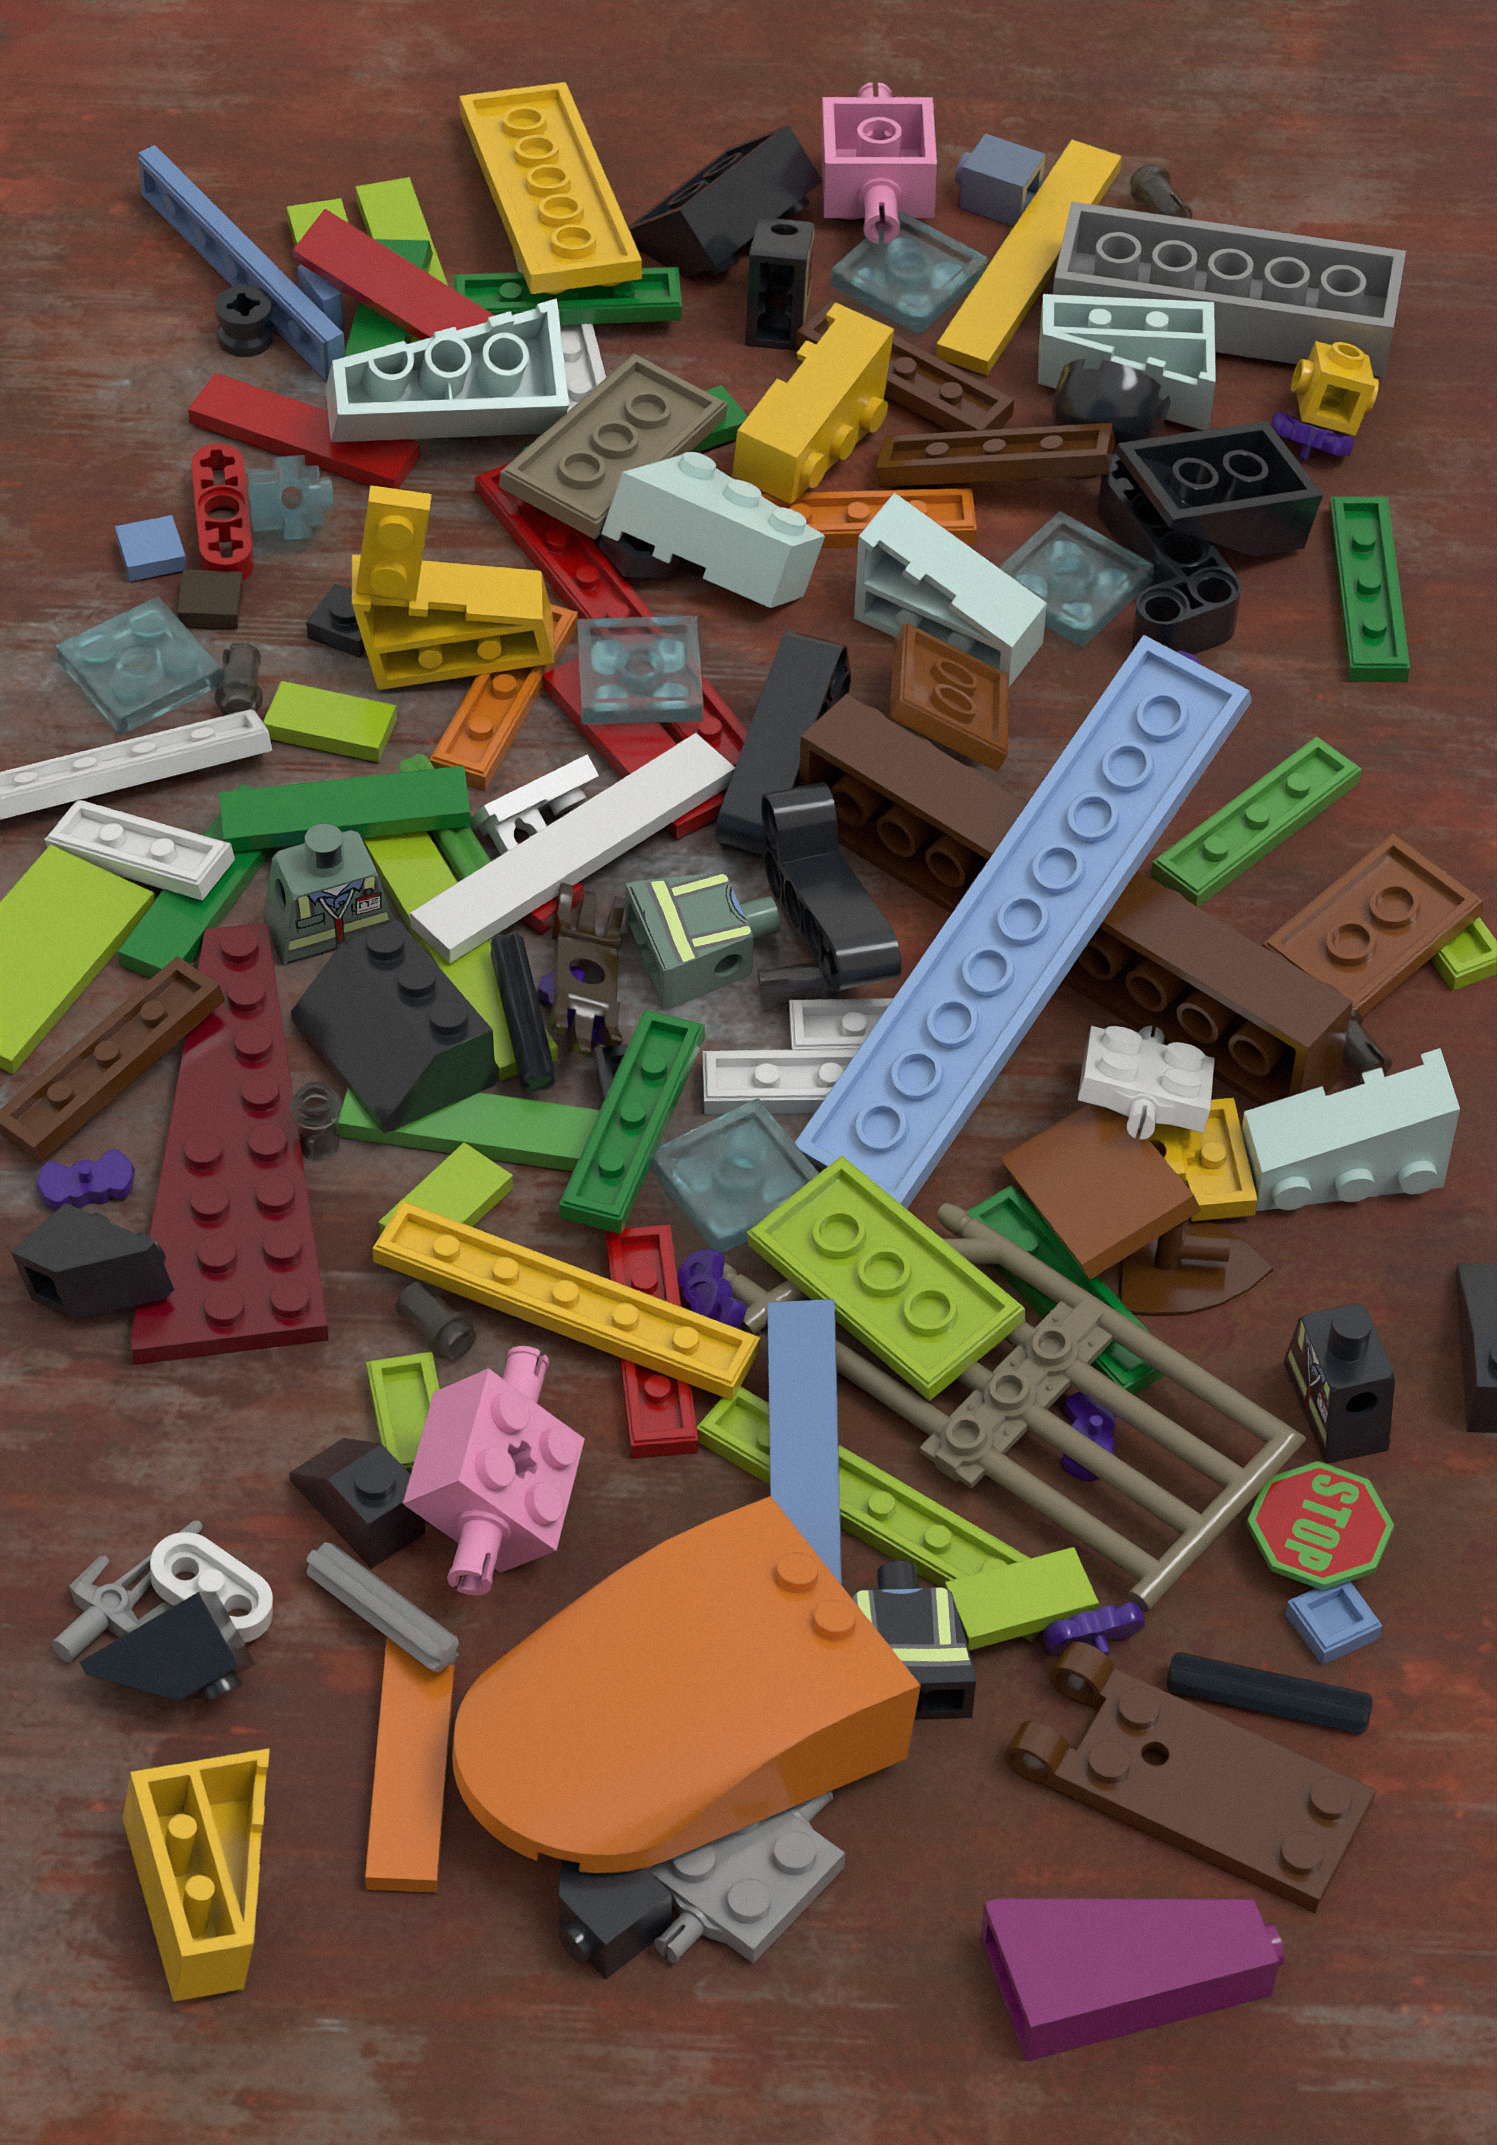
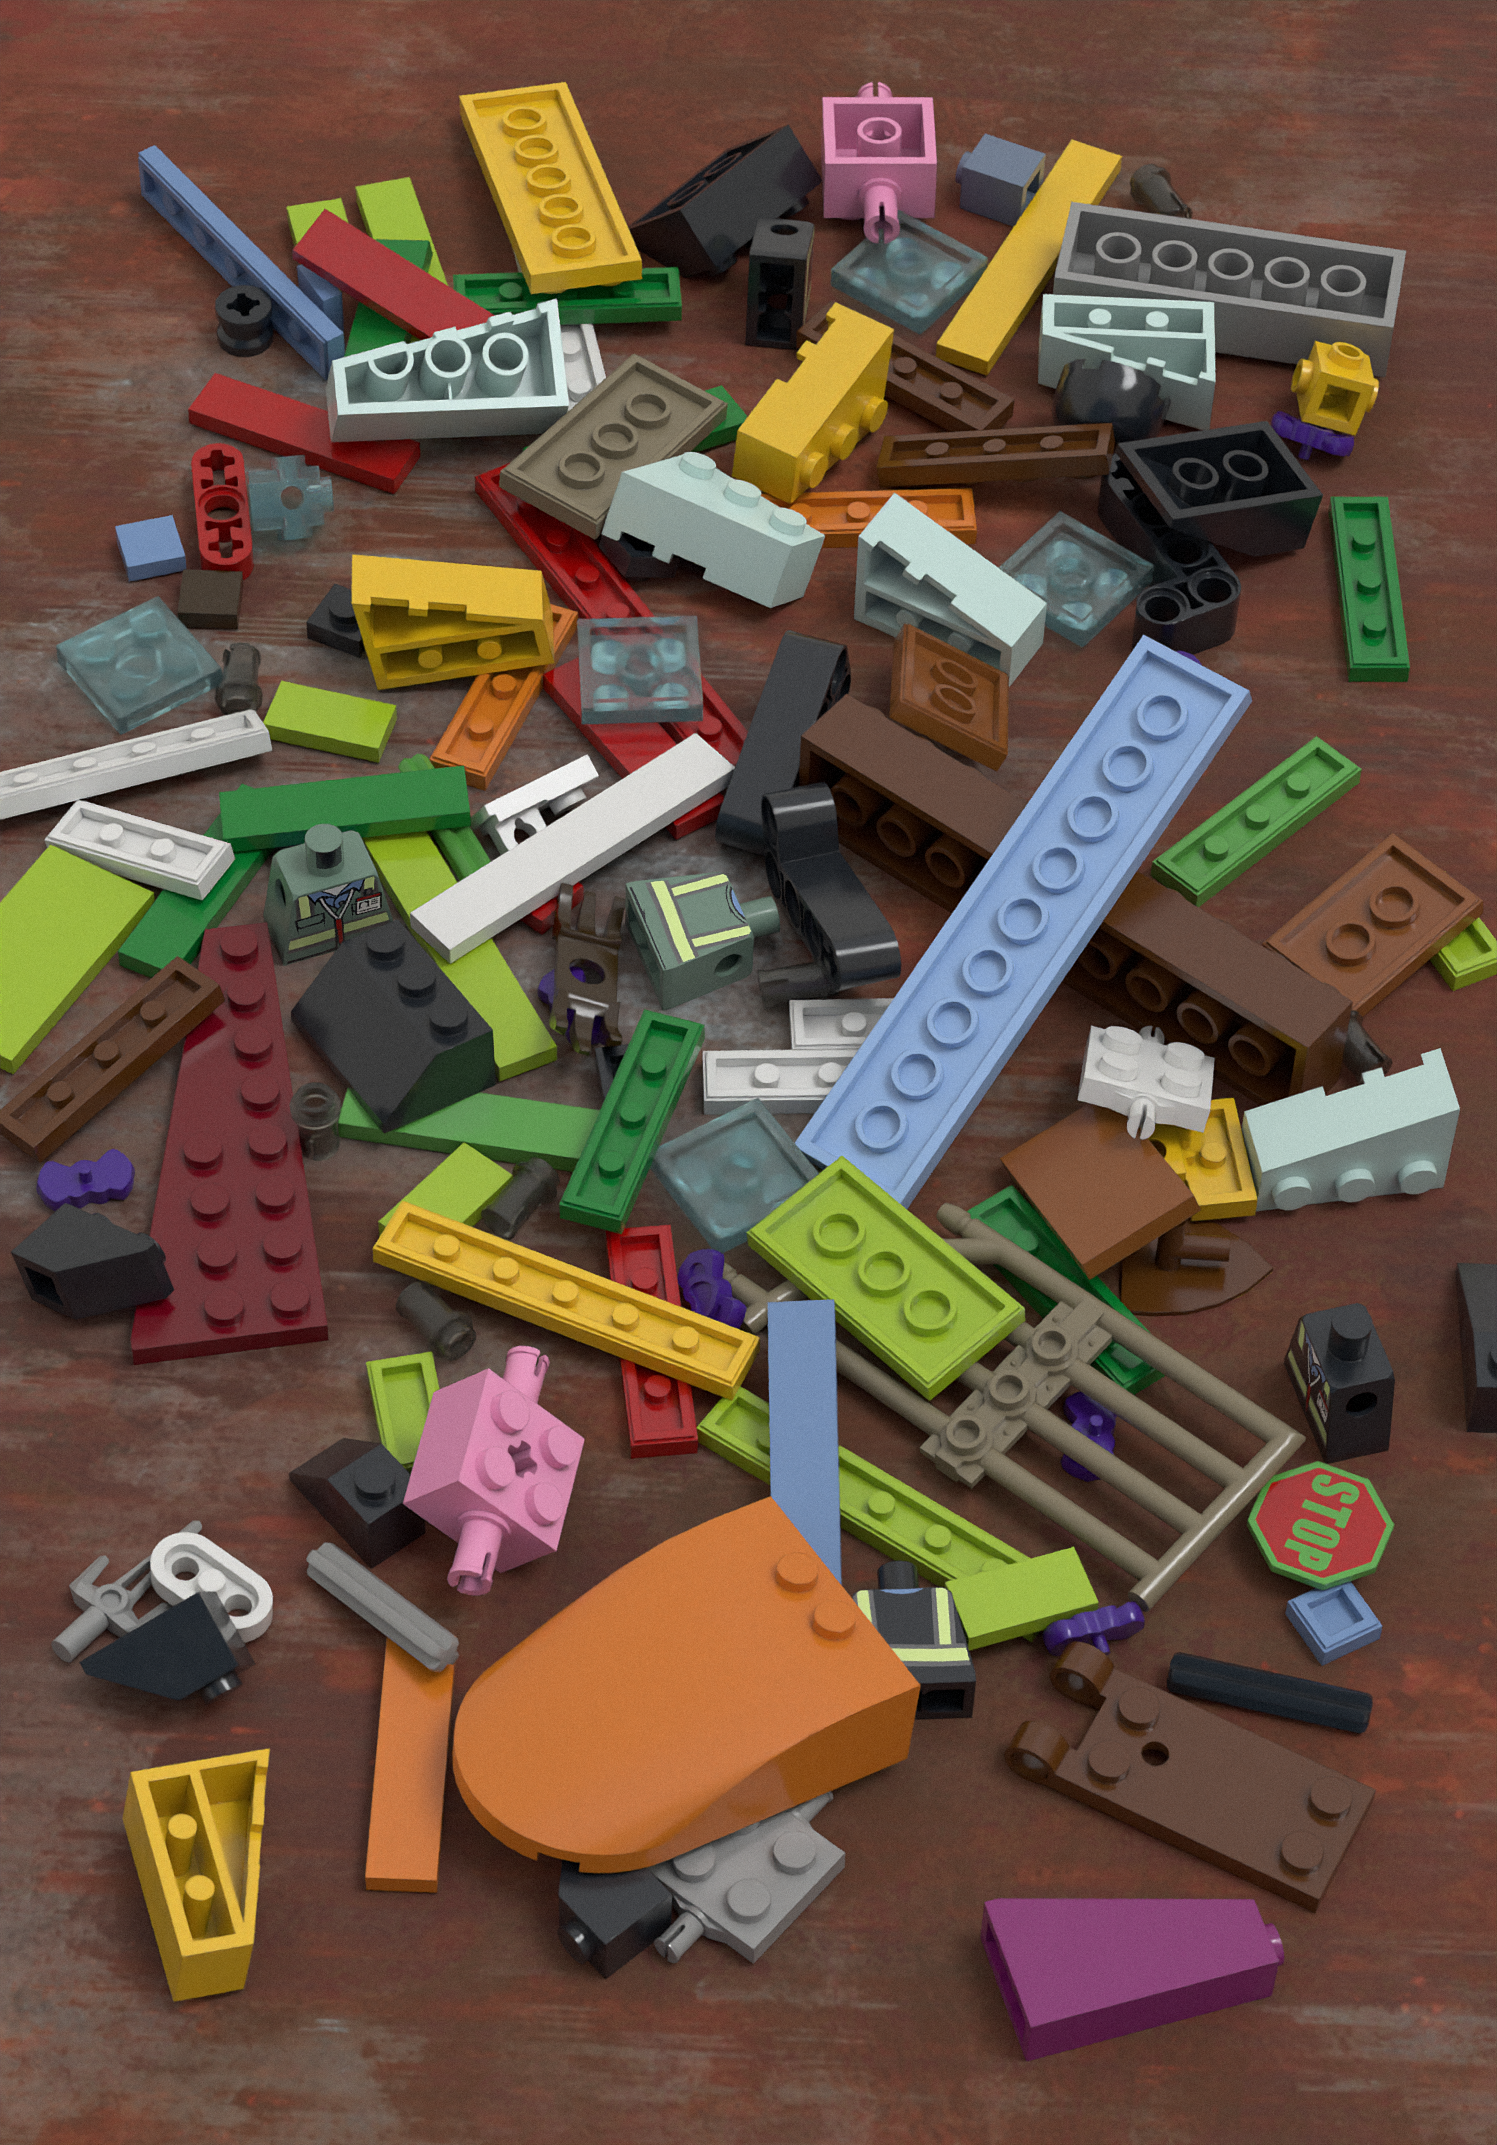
(393, 543): yellow plate -> none
(522, 1012): black axle -> none
(531, 1185): none -> clear smoke pin

